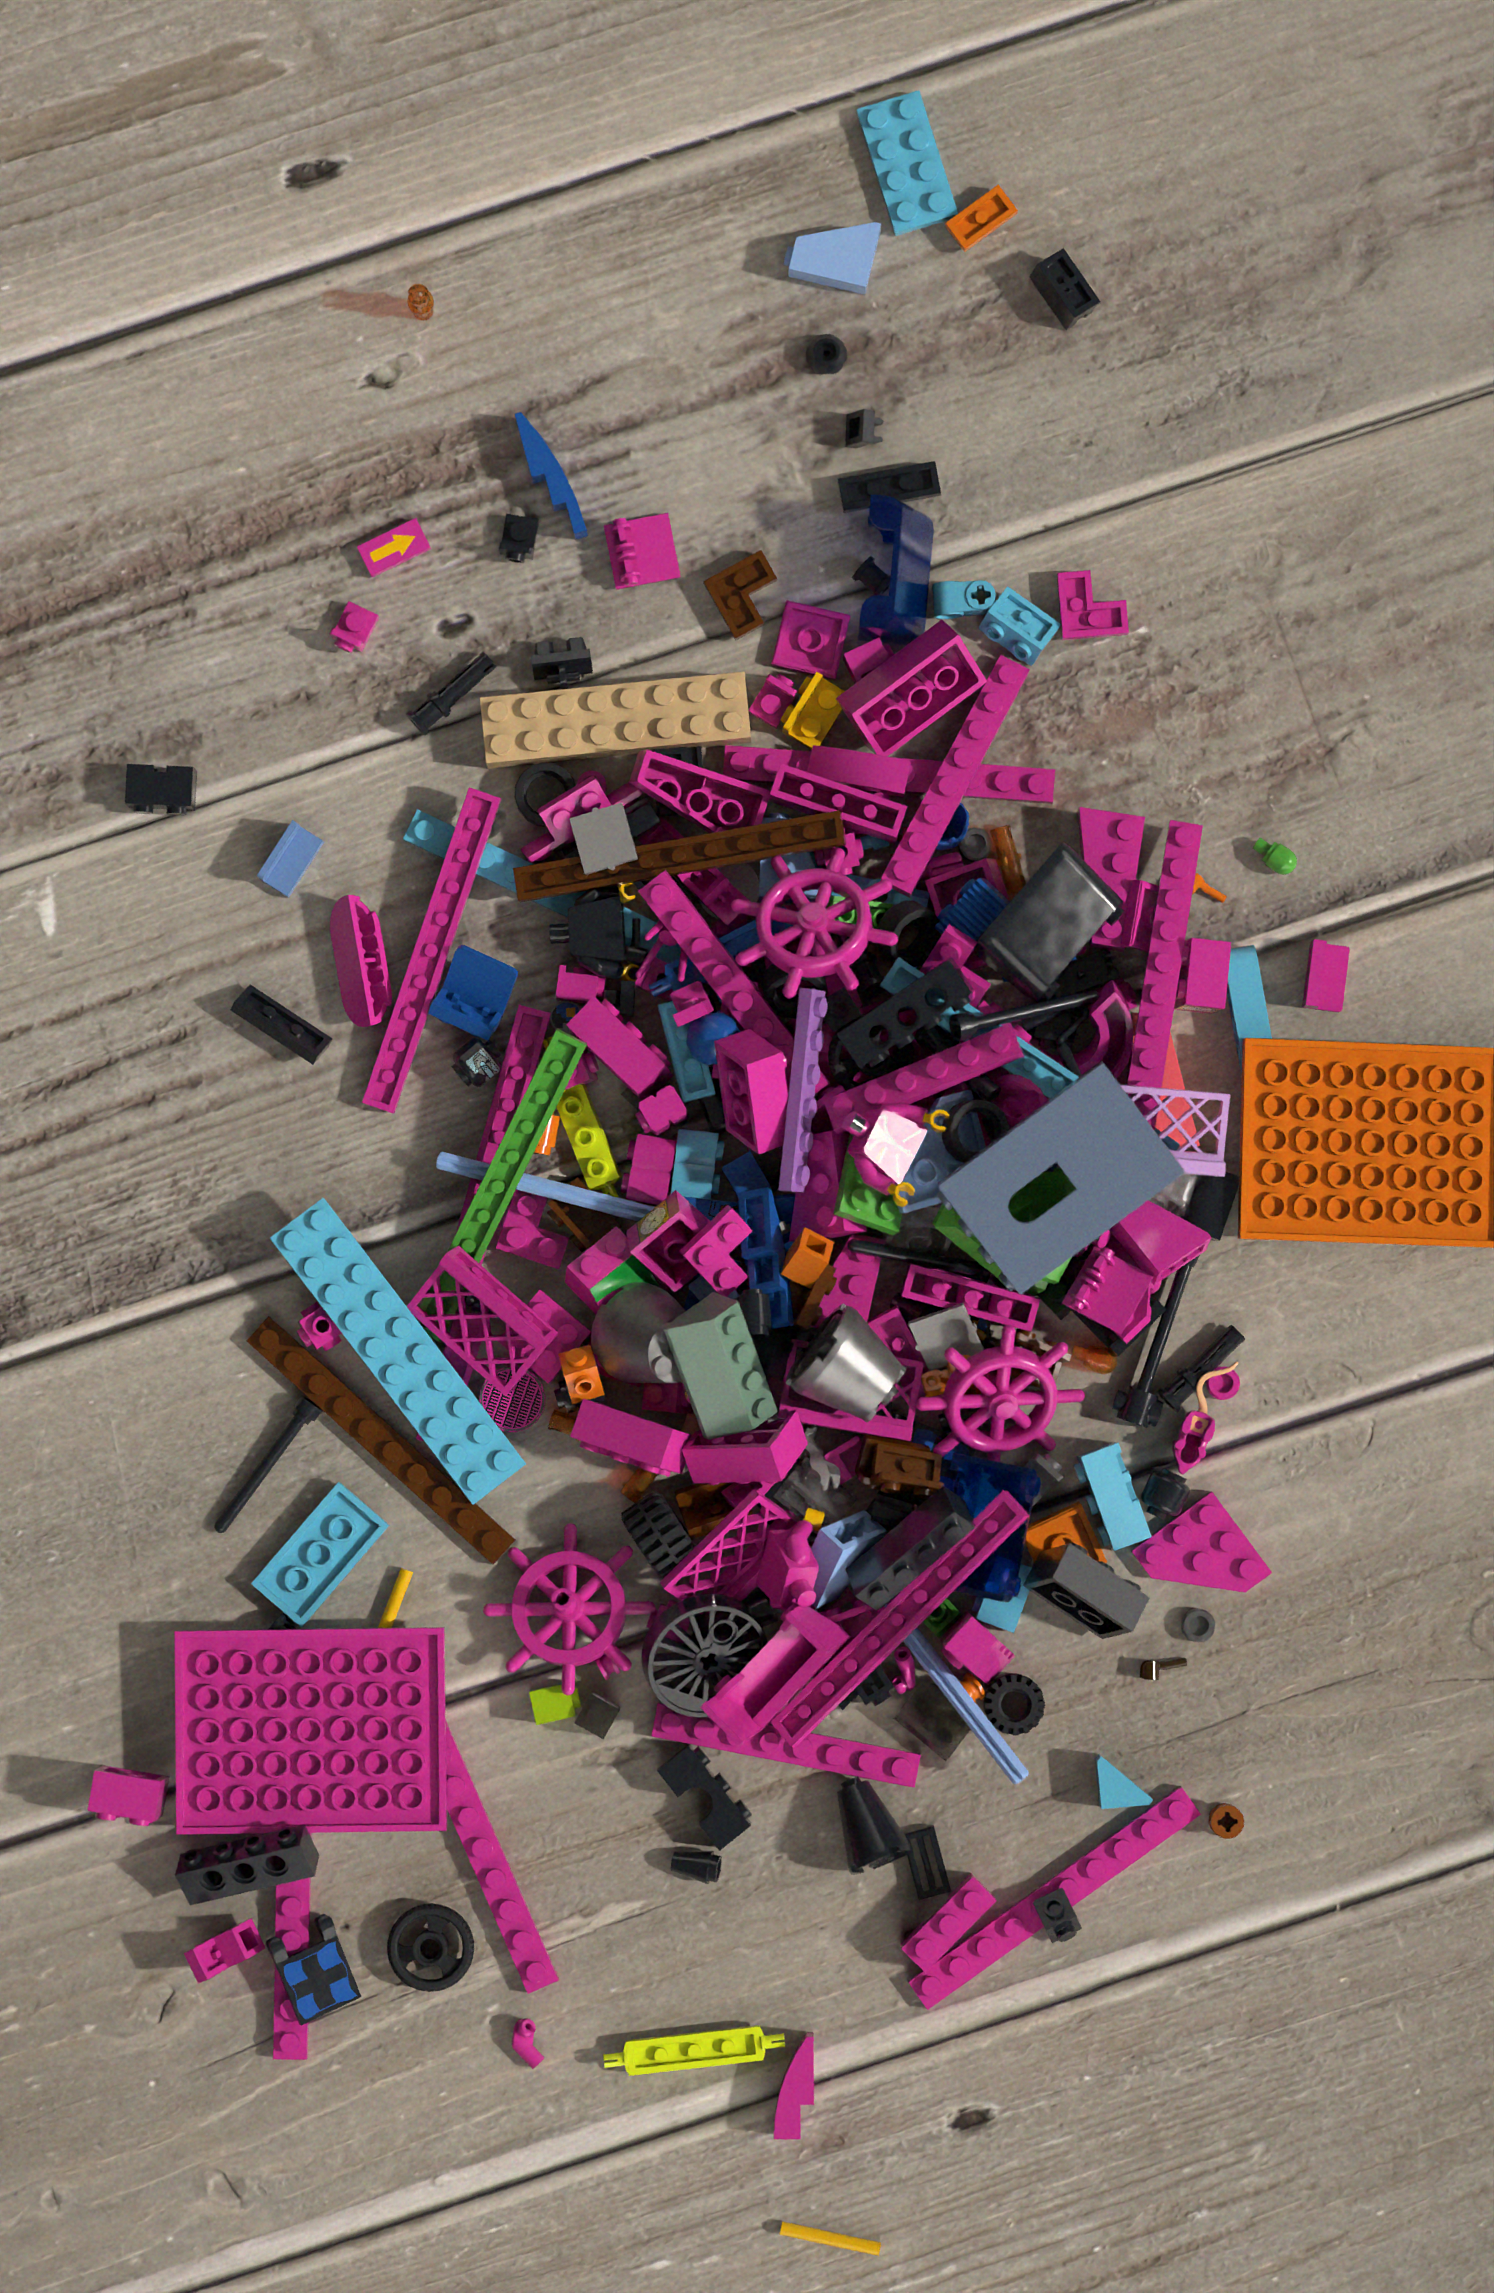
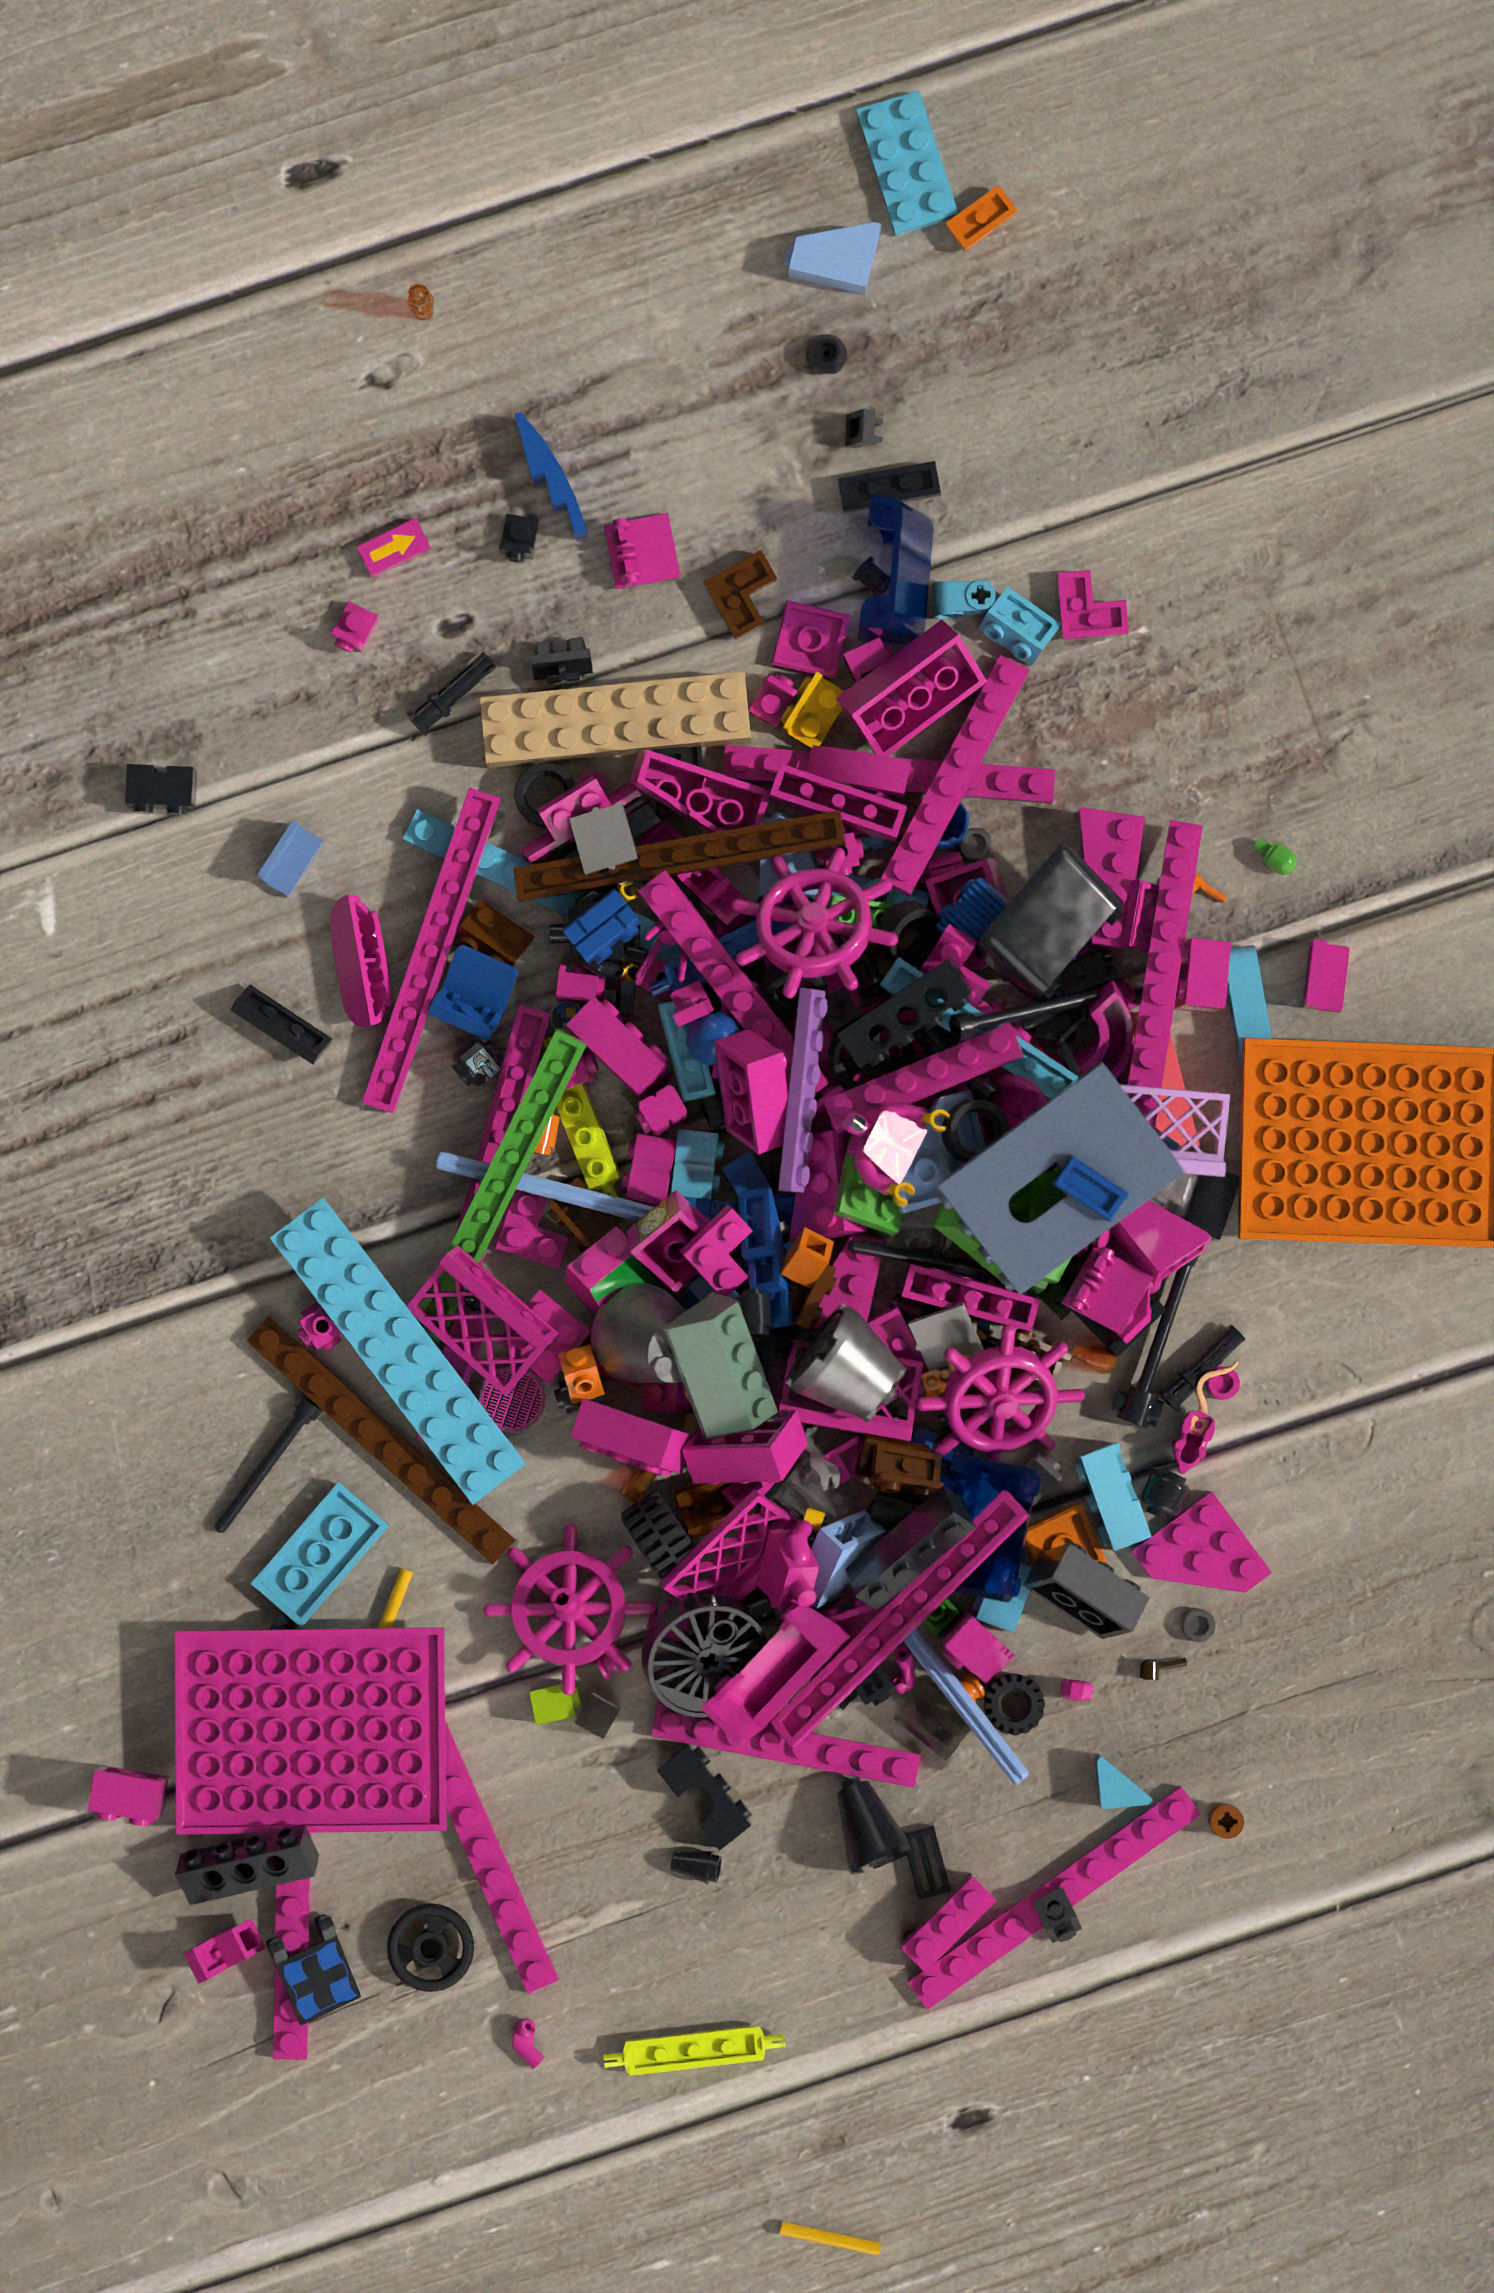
(493, 935): none -> reddish brown bracket
(562, 1422): clear orange pin -> none
(603, 927): none -> blue brick
(795, 2090): dark pink slope -> none
(1008, 859): clear orange pin -> none
(1064, 288): black hinge -> none
(1076, 1690): none -> dark pink tile
(1090, 1188): none -> blue tile

